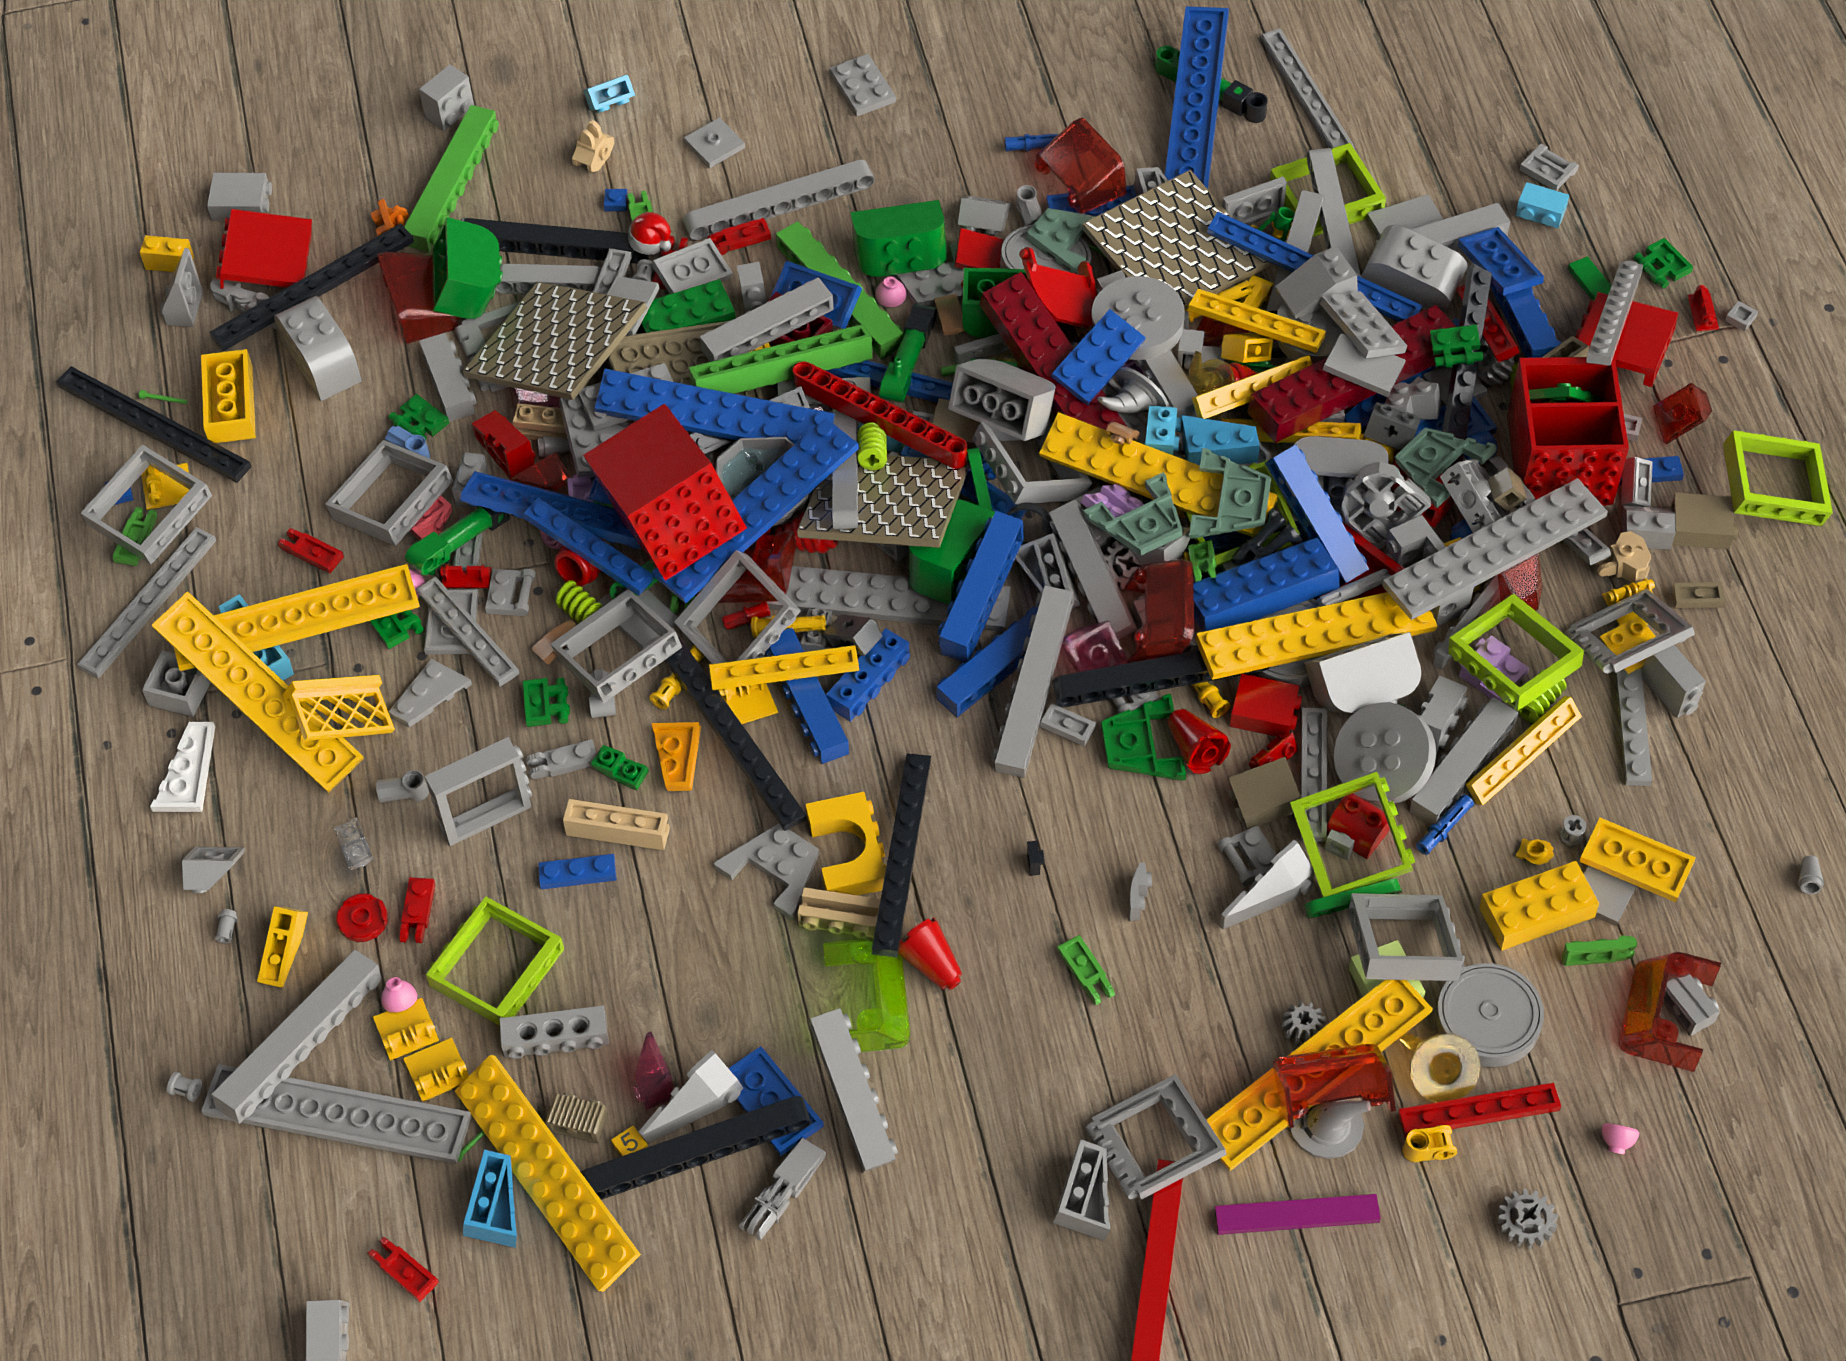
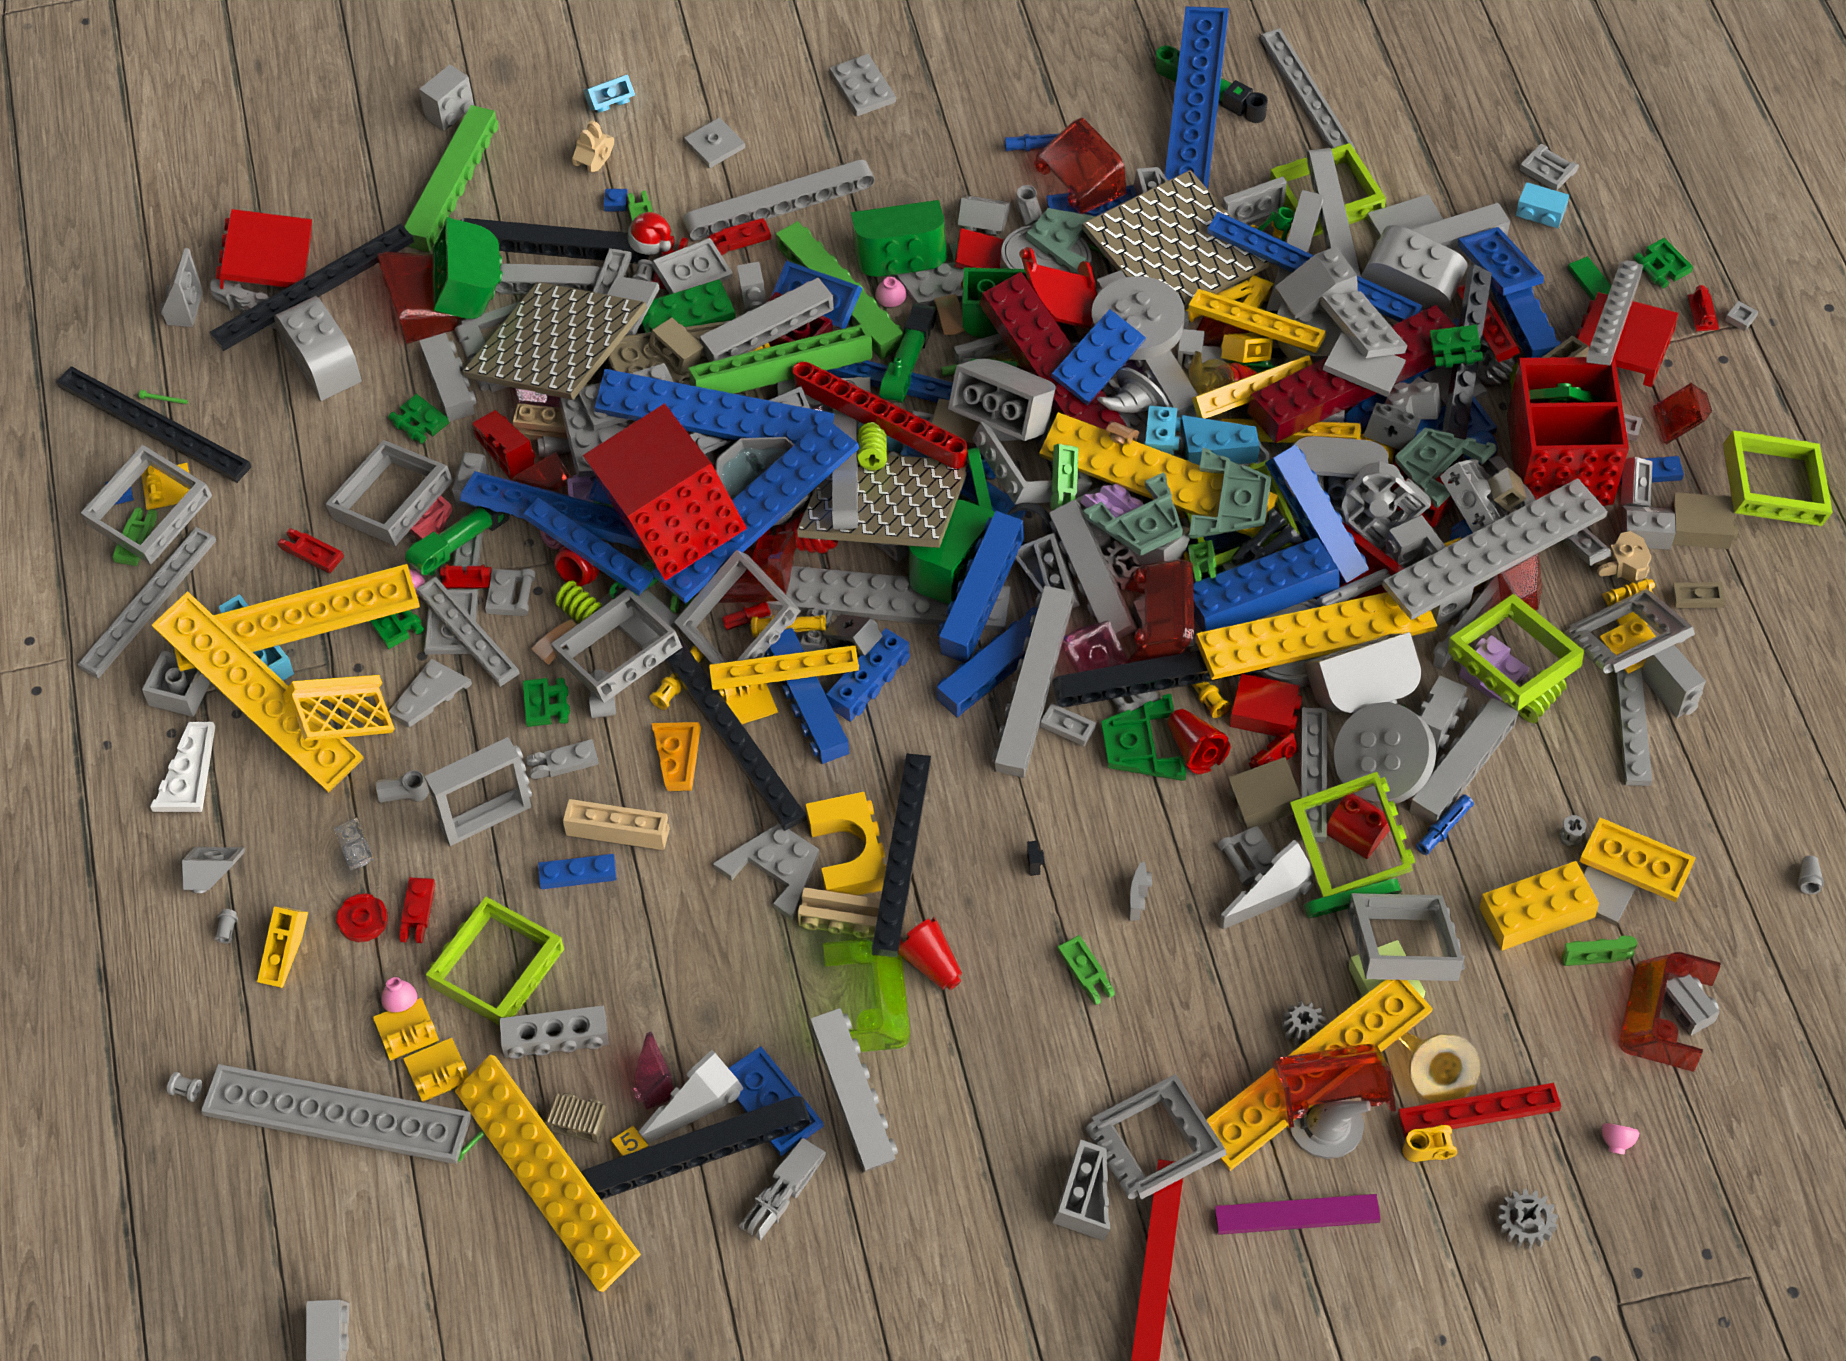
(163, 252): yellow brick -> none
(228, 396): yellow brick -> none
(238, 192): light grey brick -> none
(296, 1037): light grey brick -> none
(388, 216): orange hips -> none
(404, 1270): red hinge -> none
(406, 440): medium blue piece -> none
(492, 1202): dark azure wedge -> none
(619, 768): green slope -> none
(676, 345): none -> dark tan brick
(1064, 475): none -> bright green hinge
(1339, 844): light grey plate -> none
(1493, 1012): light grey brick -> none
(1523, 750): yellow plate -> none
(1535, 851): yellow animal -> none

